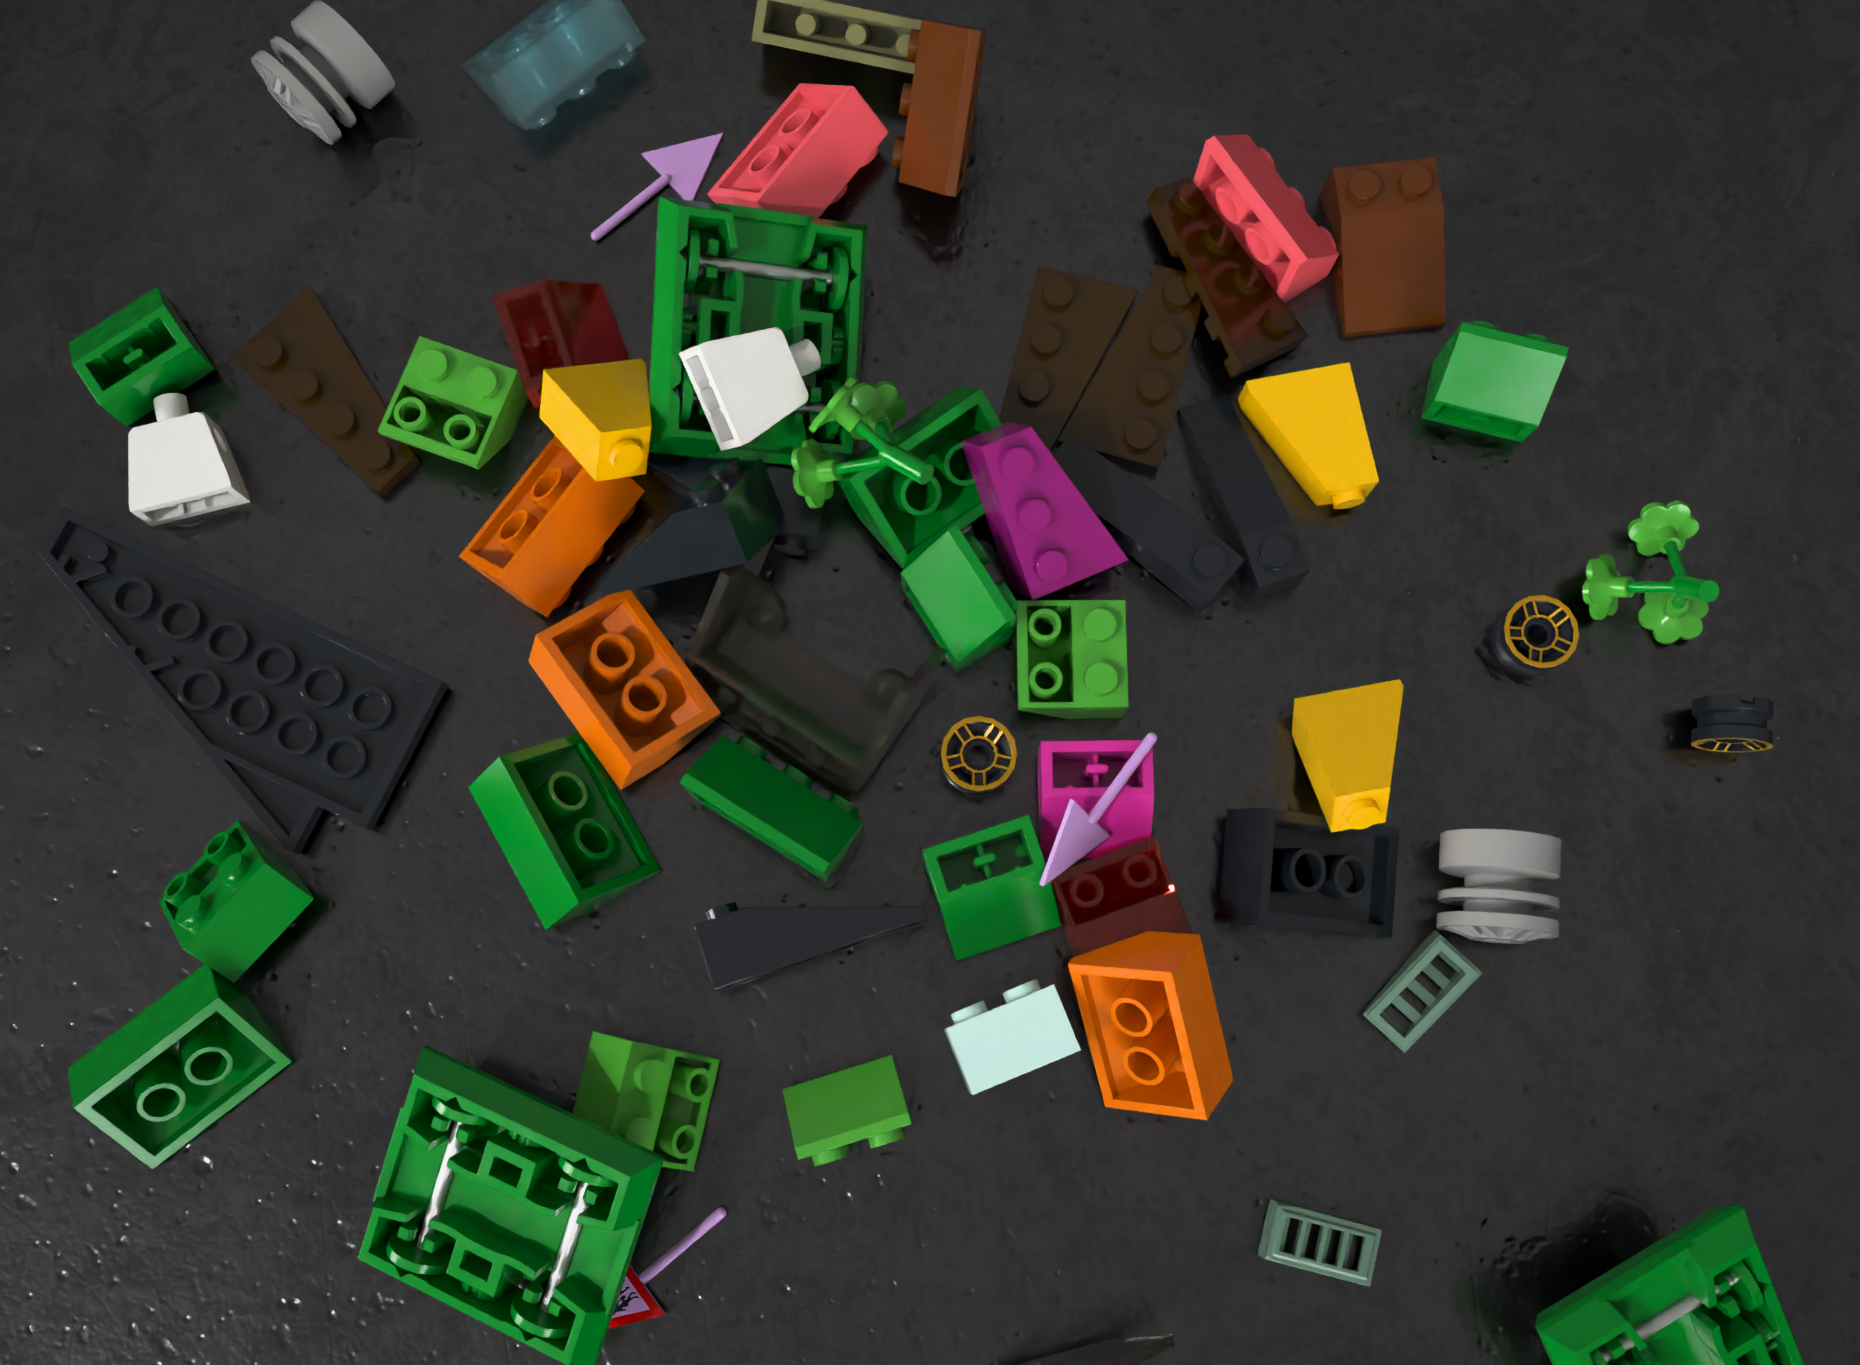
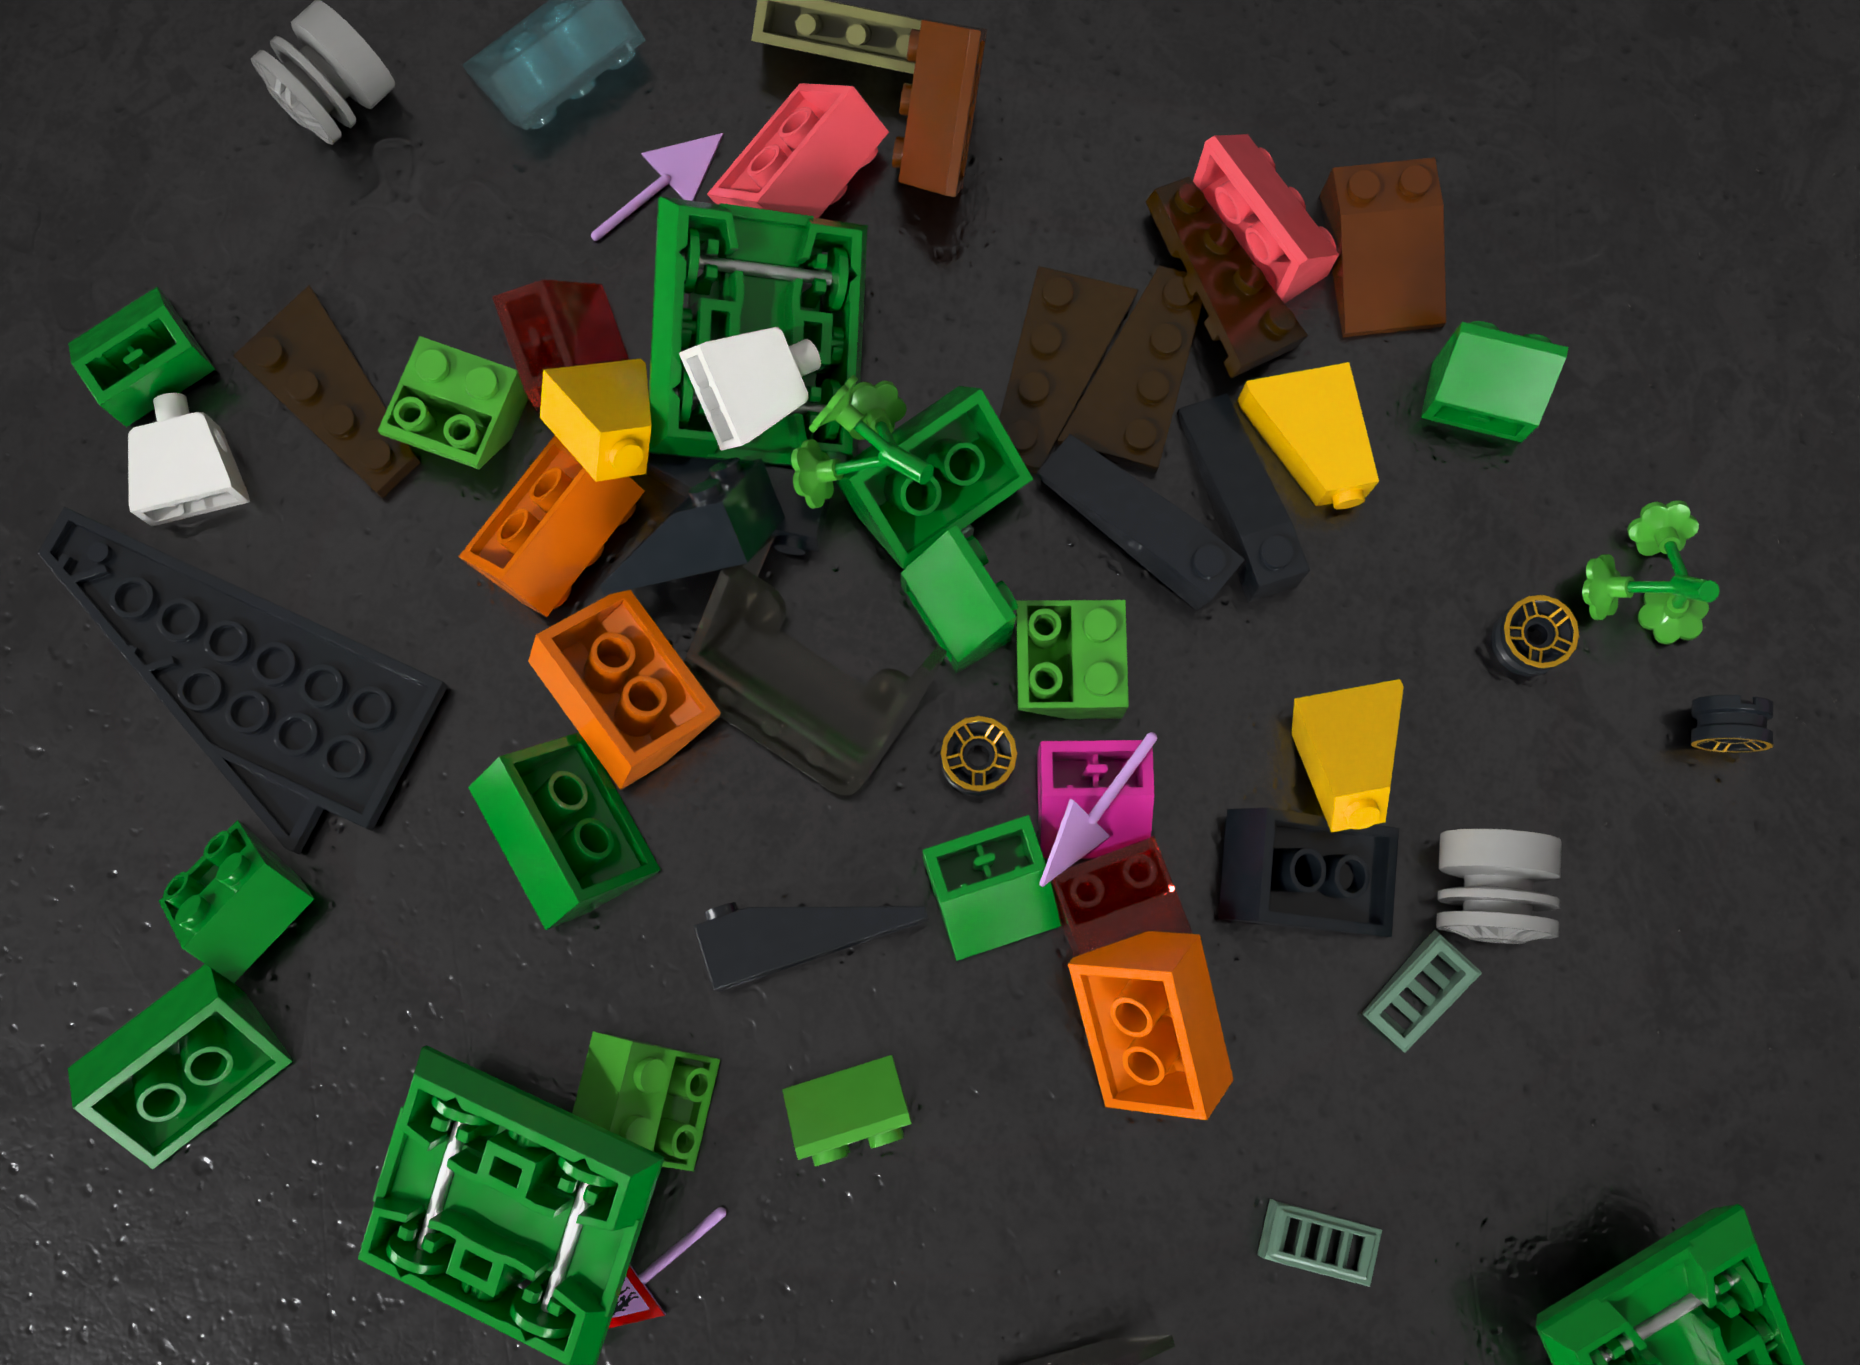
(775, 805): green slope -> none
(1012, 1037): light aqua brick -> none
(1036, 513): magenta wedge -> none

